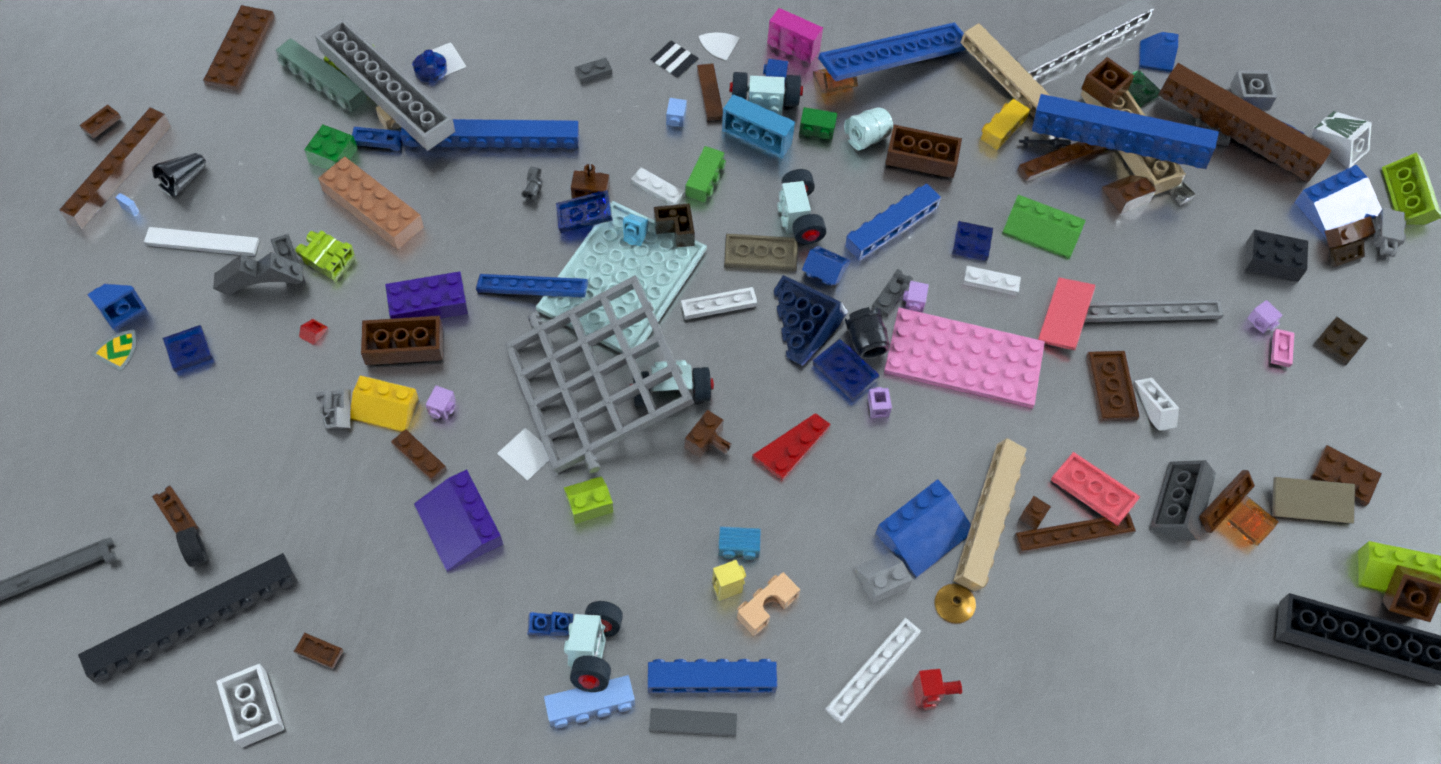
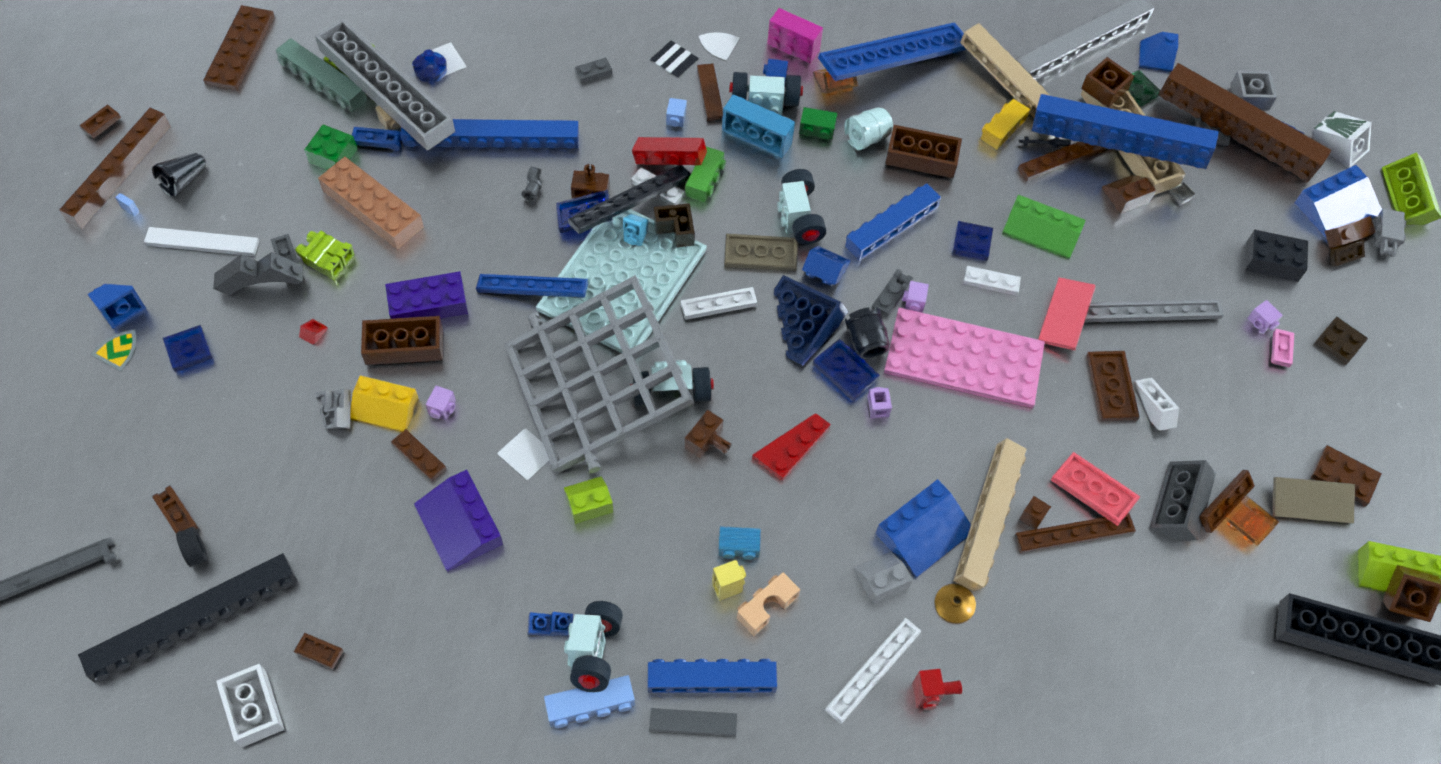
(629, 199): none -> black tile
(669, 151): none -> red brick

